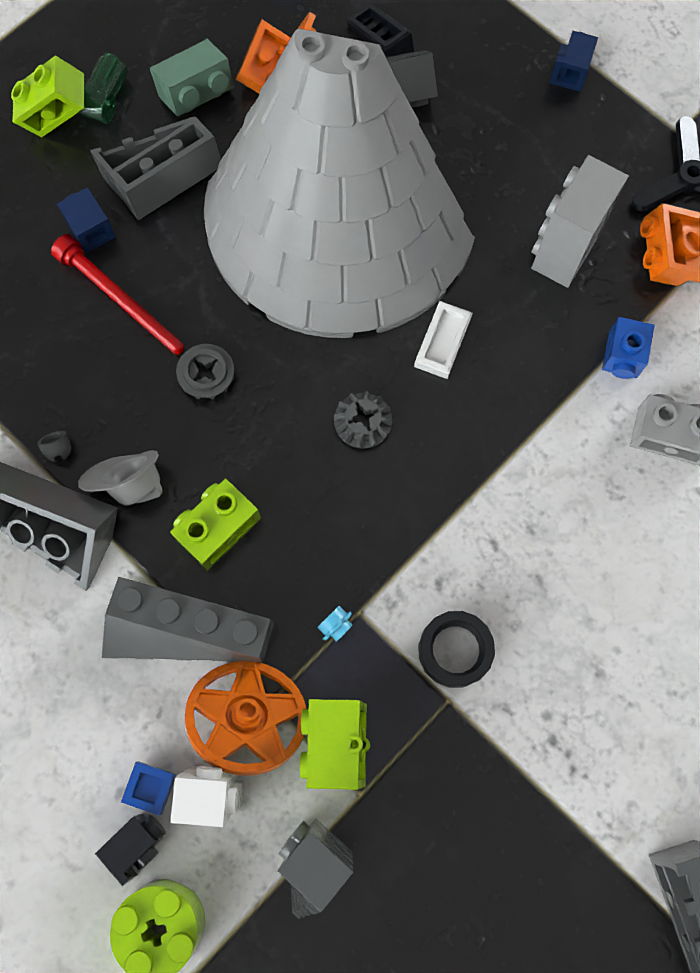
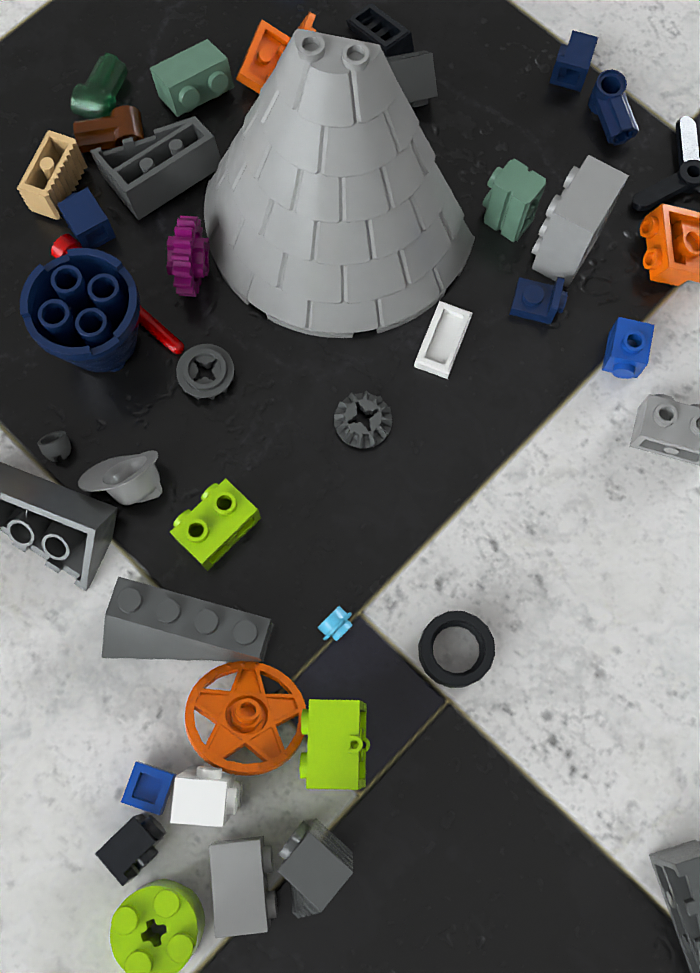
(48, 96): lime brick -> none
(52, 174): none -> tan brick
(83, 309): none -> dark blue cone
(109, 130): none -> reddish brown piece
(188, 256): none -> magenta gear
(241, 886): none -> light grey brick
(513, 199): none -> sand green brick
(538, 300): none -> dark blue bracket
(612, 107): none -> dark blue piece

